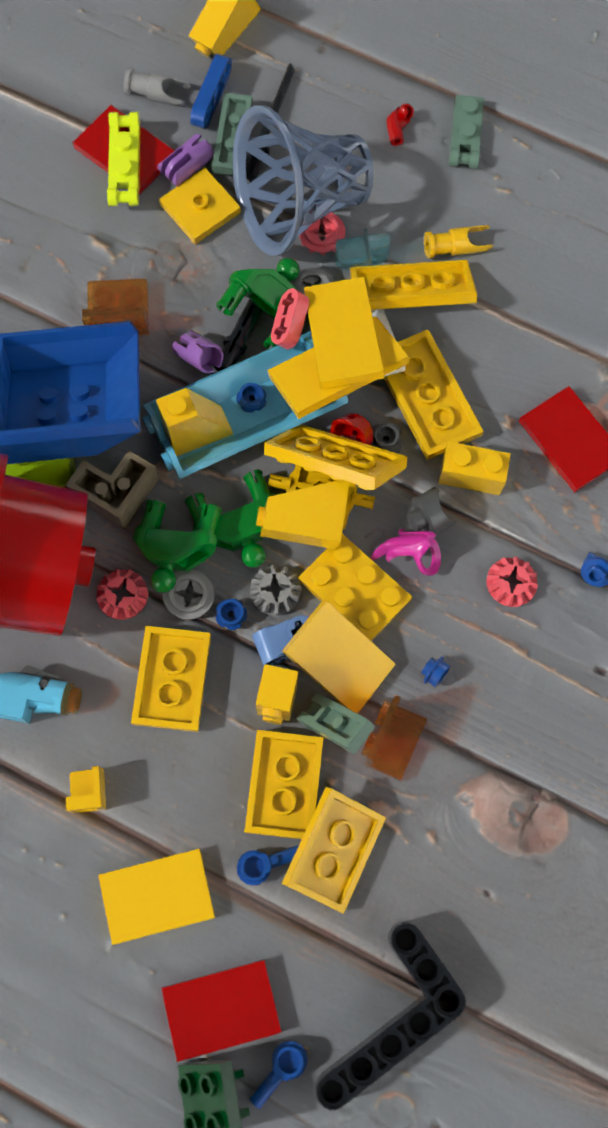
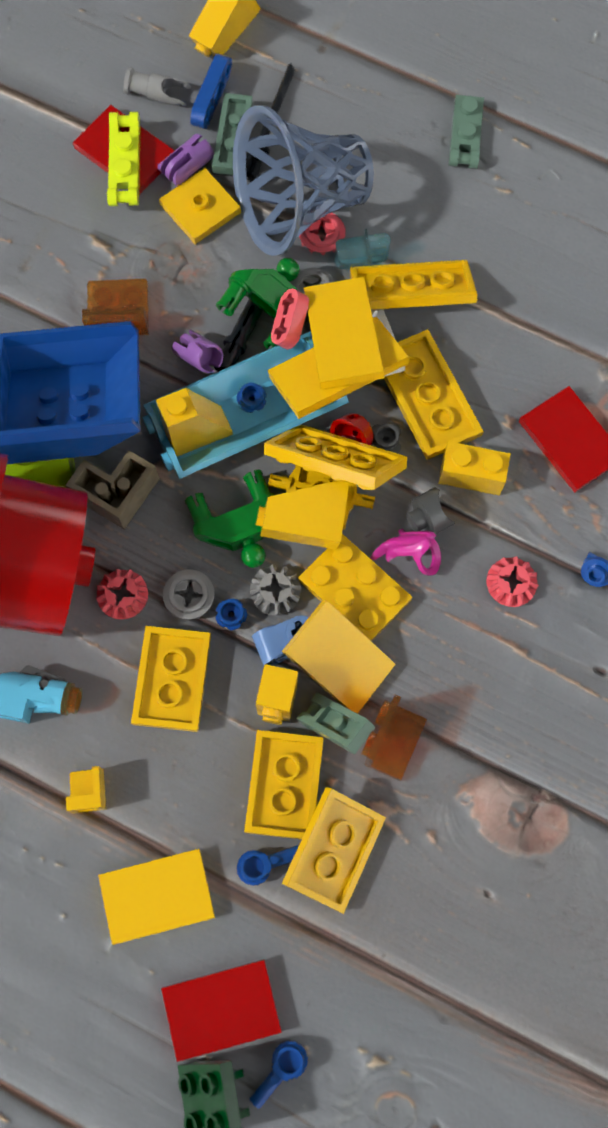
(175, 549): green connector -> none
(397, 121): red arm -> none
(399, 1025): black beam -> none
(435, 671): blue plate -> none
(453, 242): yellow piece -> none

